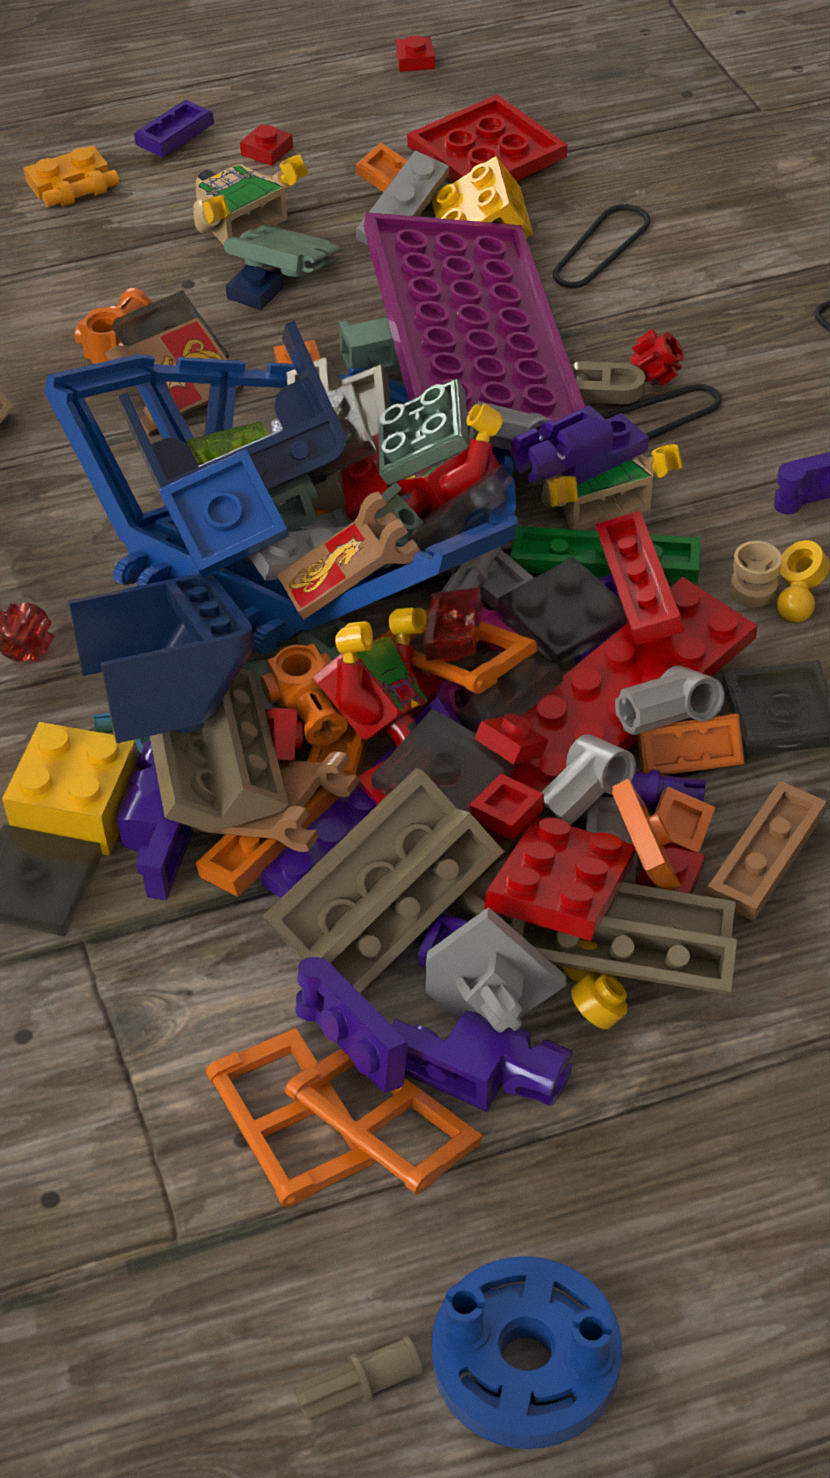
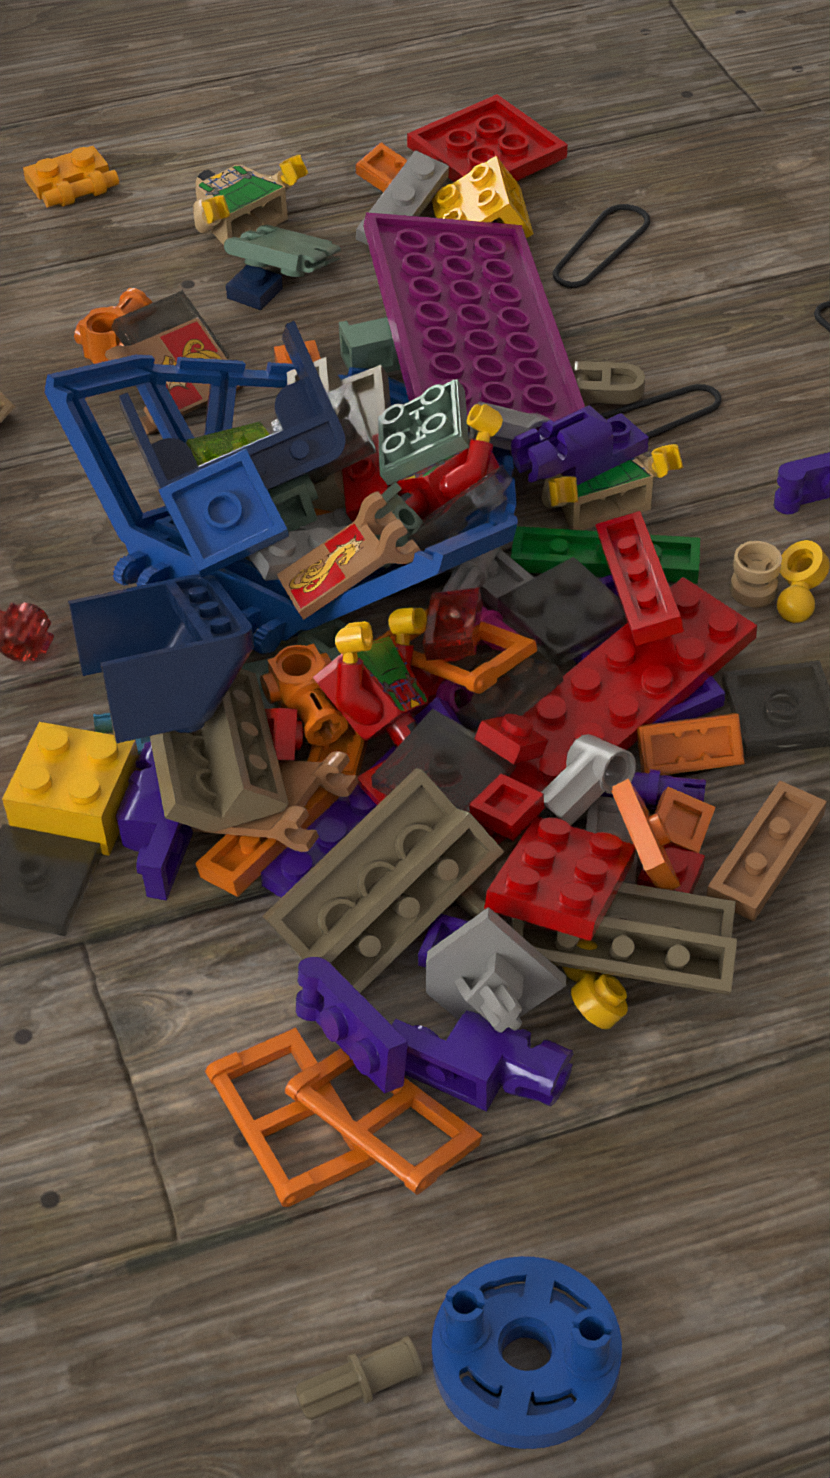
(173, 128): dark purple plate -> none
(266, 144): red plate -> none
(415, 53): red plate -> none
(658, 356): red gear -> none
(666, 700): light grey piece -> none

